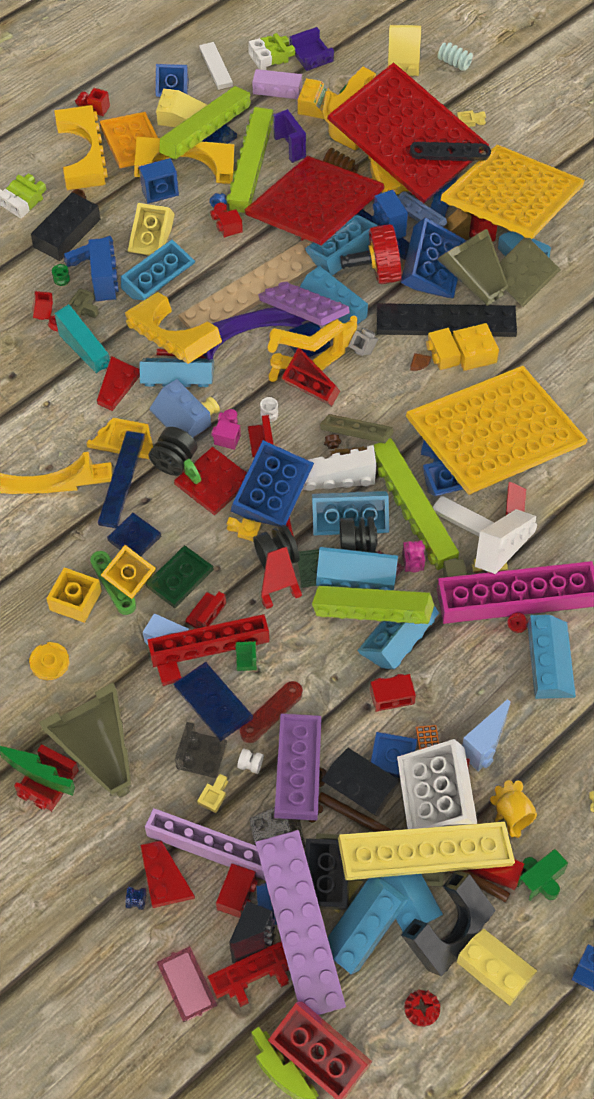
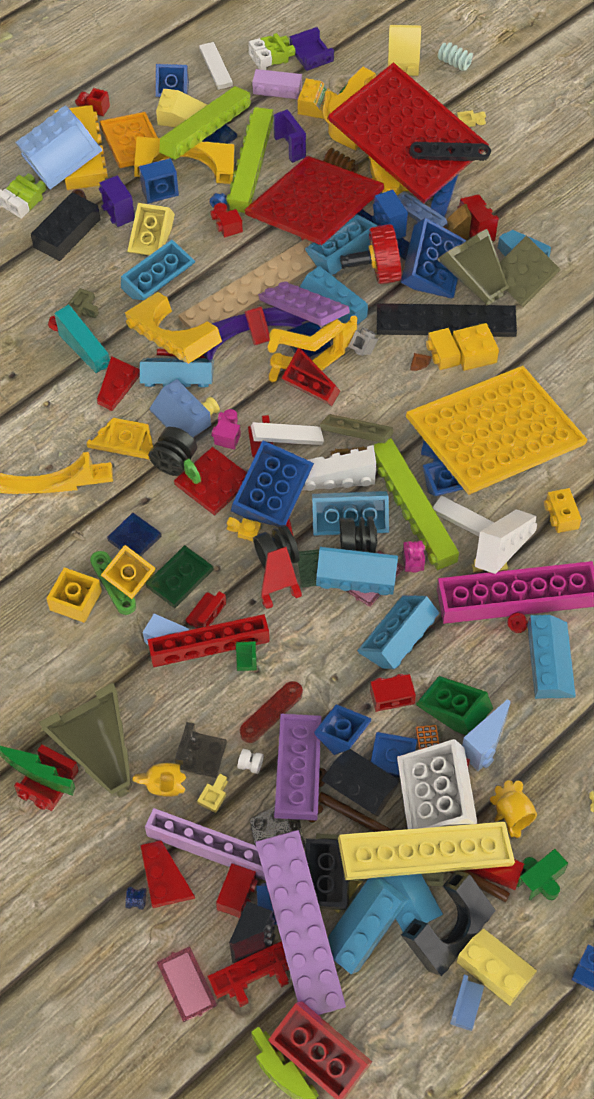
(42, 305): red brick -> none
(49, 661): yellow tile -> none
(58, 147): none -> light blue container
(60, 275): green wheel -> none
(80, 254): blue plate -> none
(102, 269): blue brick -> none
(117, 201): none -> dark purple container
(121, 479): clear blue tile -> none
(162, 779): none -> yellow piece
(169, 673): red tile -> none
(213, 701): clear blue tile -> none
(257, 325): none -> red tile
(269, 407): white wheel -> none
(287, 433): none -> white tile
(332, 441): reddish brown plate -> none
(341, 729): none -> blue slope
(373, 604): lime brick -> none
(415, 1015): red gear -> none
(454, 568): olive brick -> none
(456, 704): none -> green slope
(467, 1004): none -> medium blue panel
(513, 191): yellow plate -> none
(515, 498): slope -> none
(562, 510): none -> yellow brick

